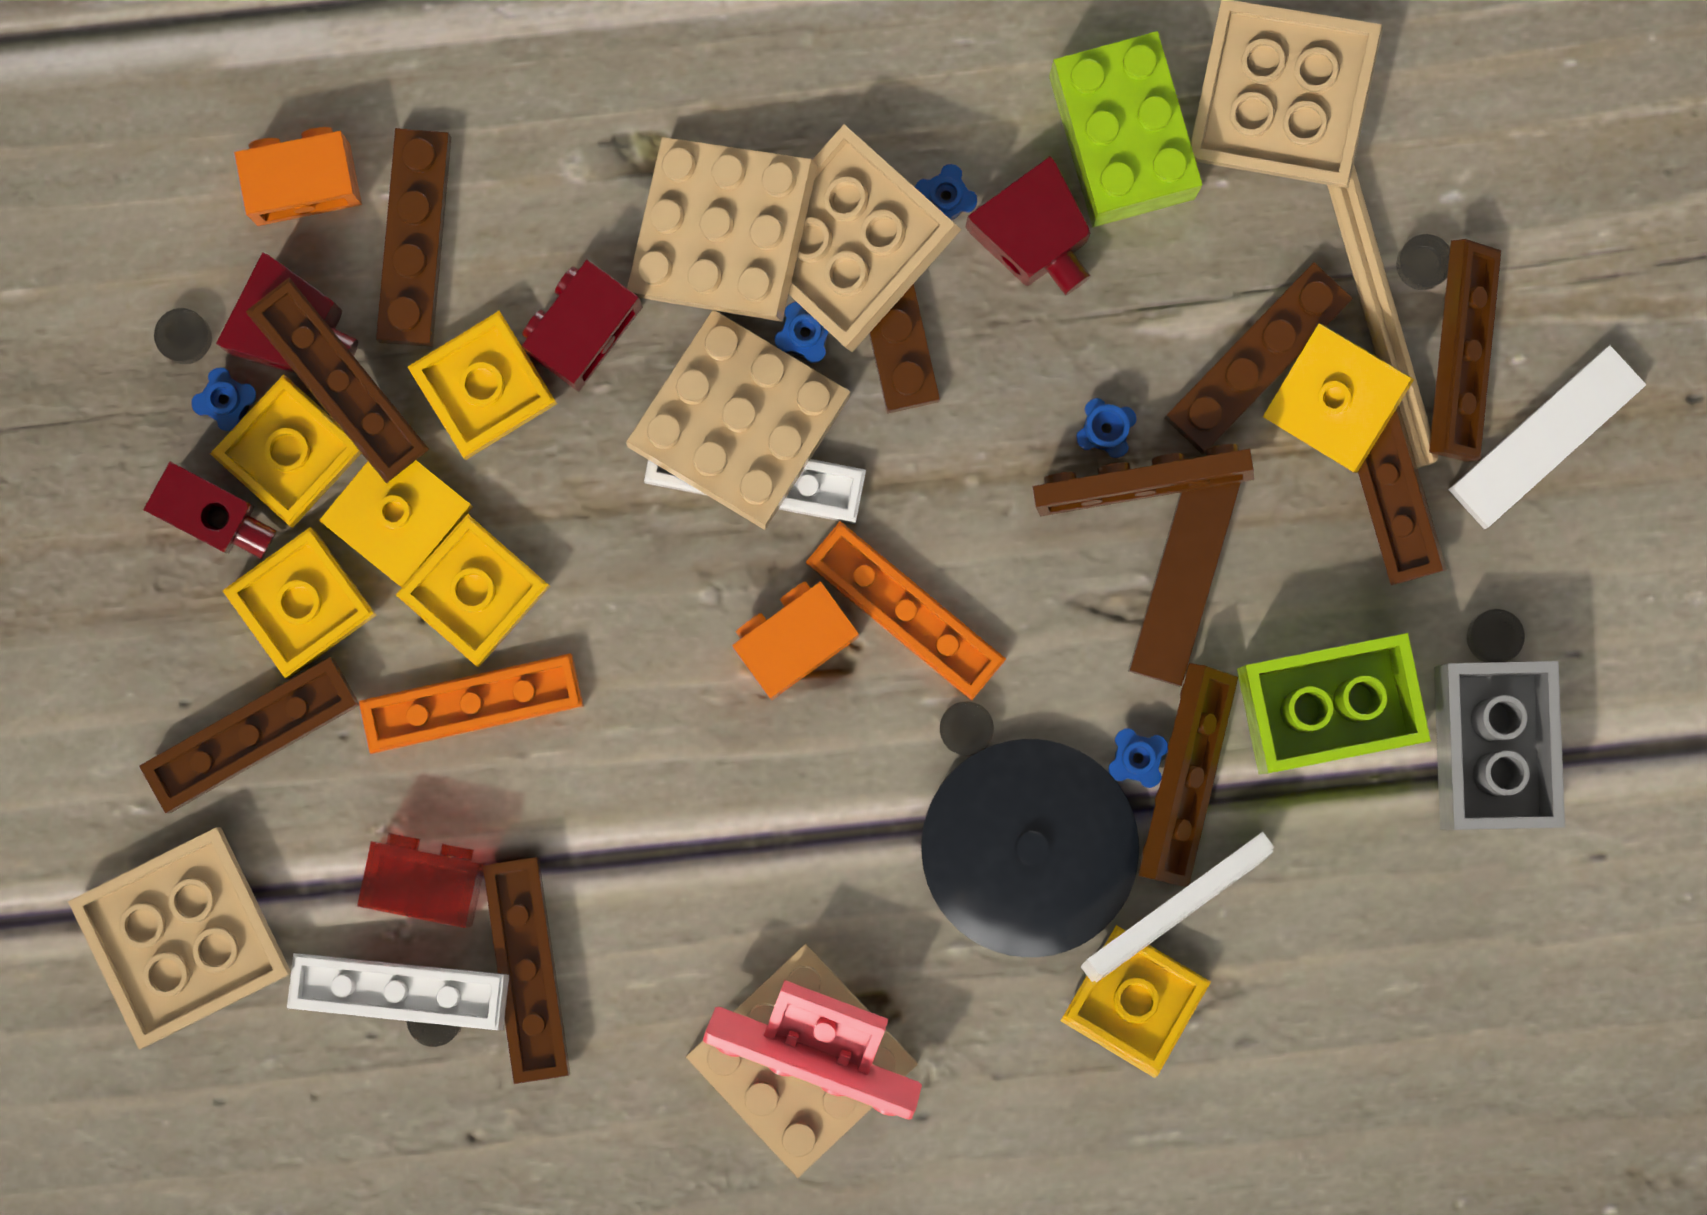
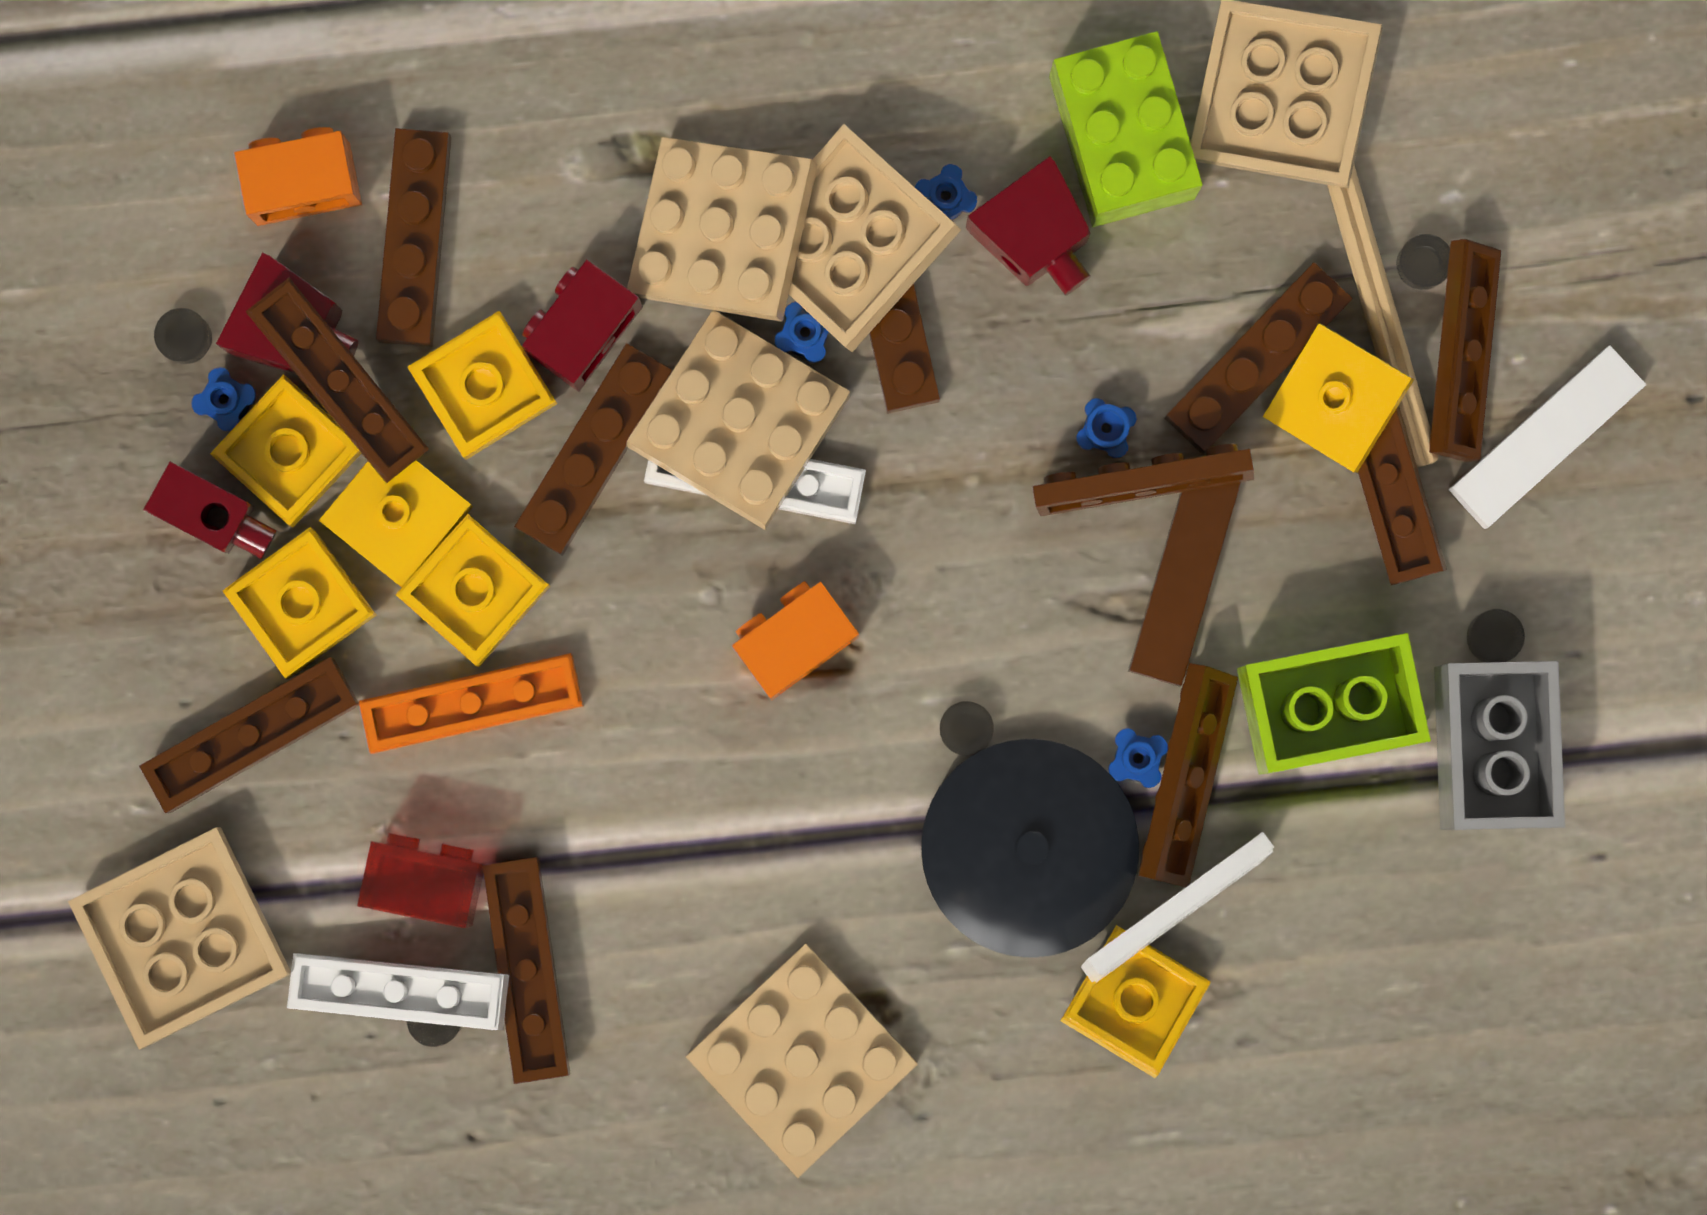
(592, 450): none -> reddish brown plate
(820, 1044): coral bracket -> none
(905, 611): orange tile -> none

